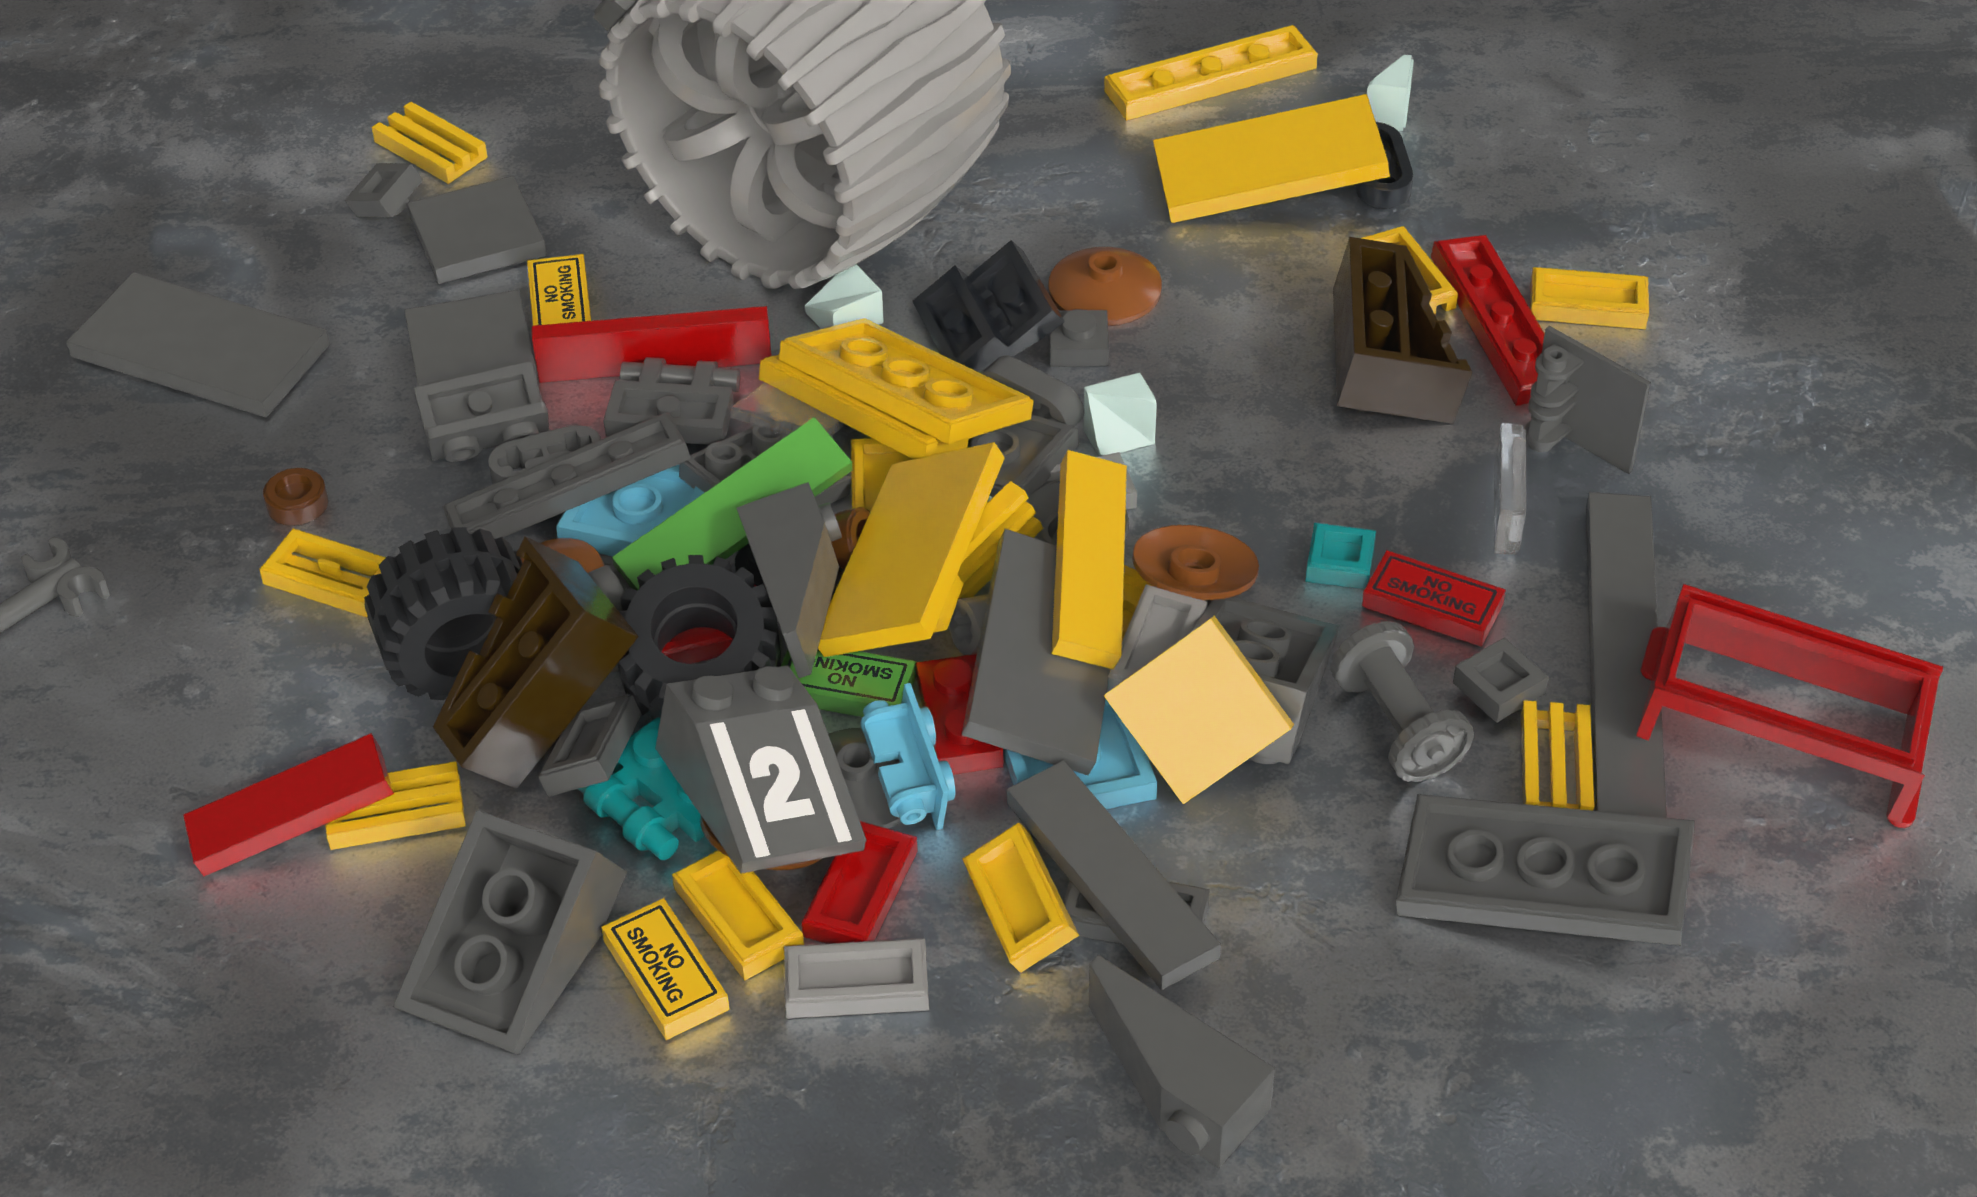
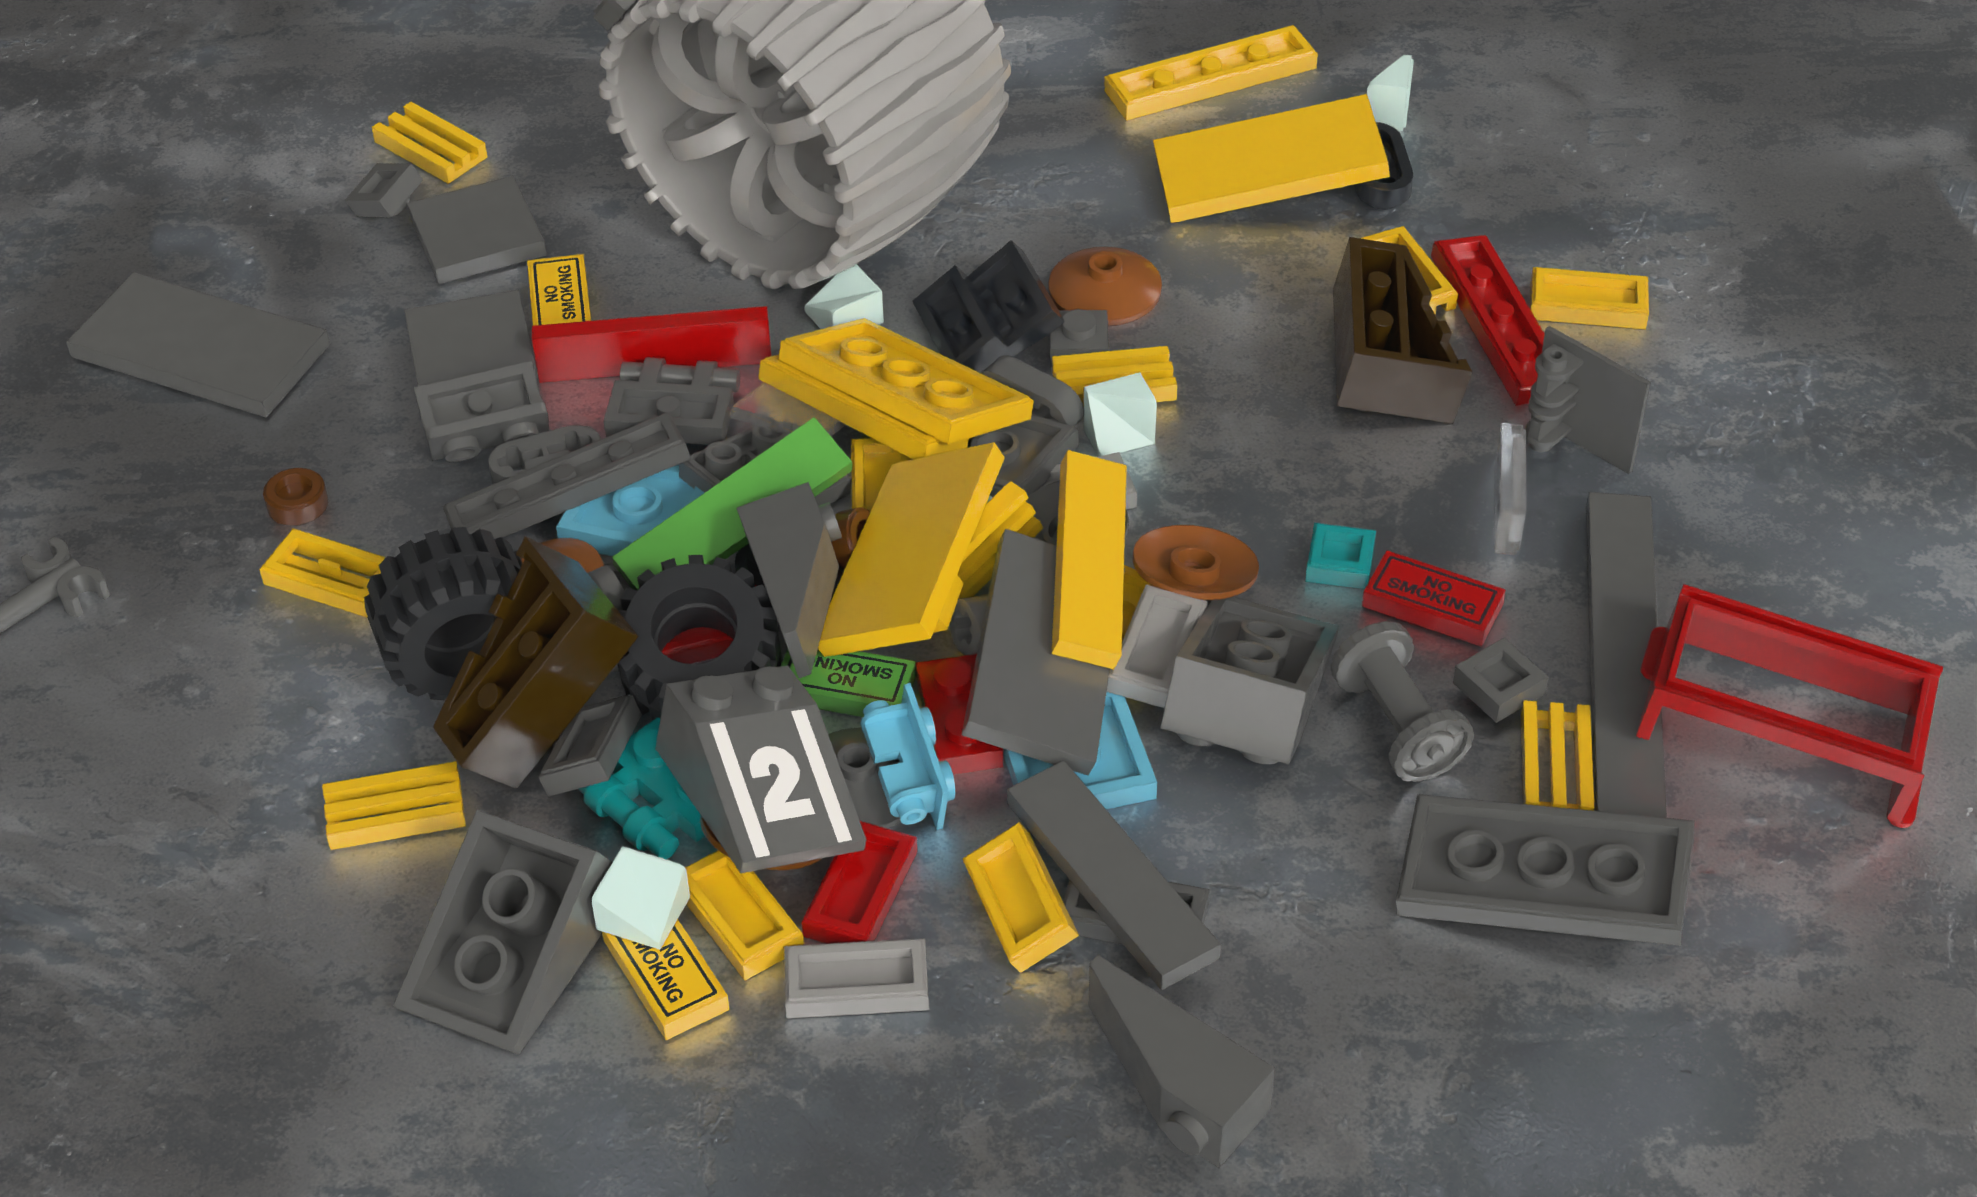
(287, 804): red tile -> none
(640, 897): none -> light aqua slope
(1098, 367): none -> yellow tile
(1199, 710): yellow tile -> none

